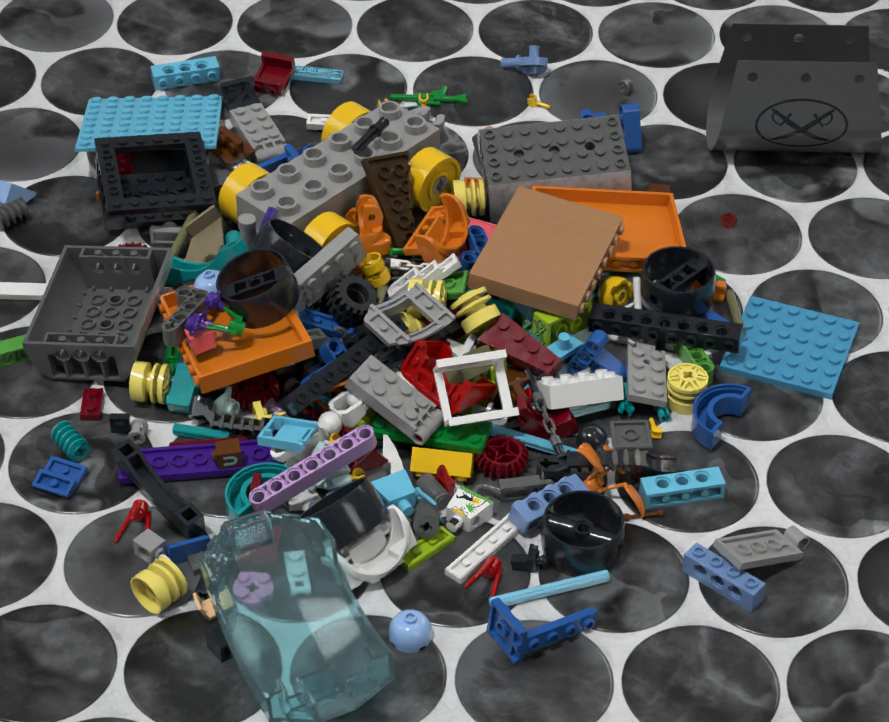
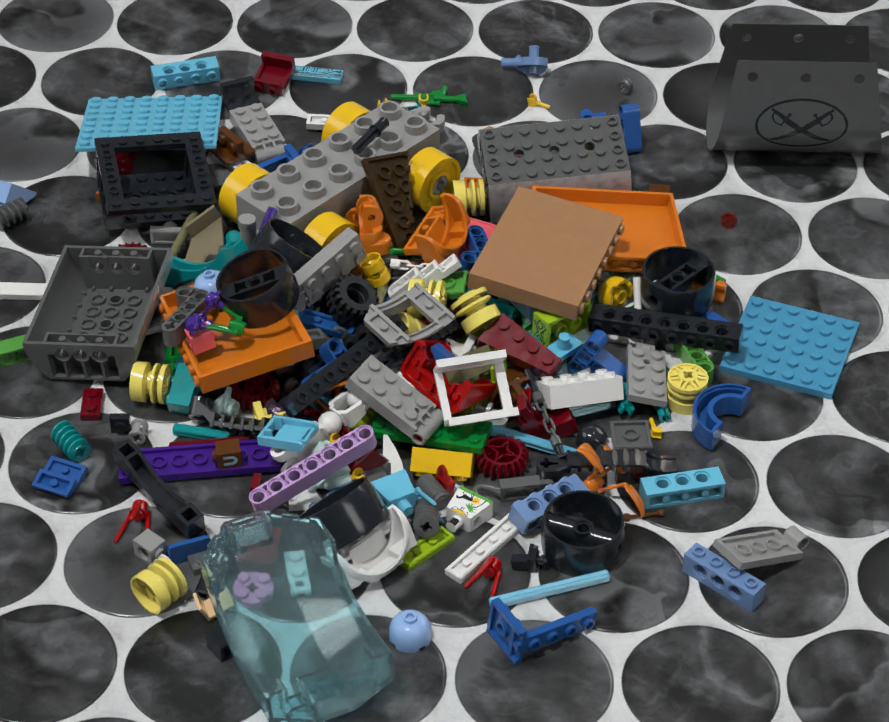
(238, 487): teal brick -> none
(440, 352): none -> blue slope
(734, 309): olive piece -> none

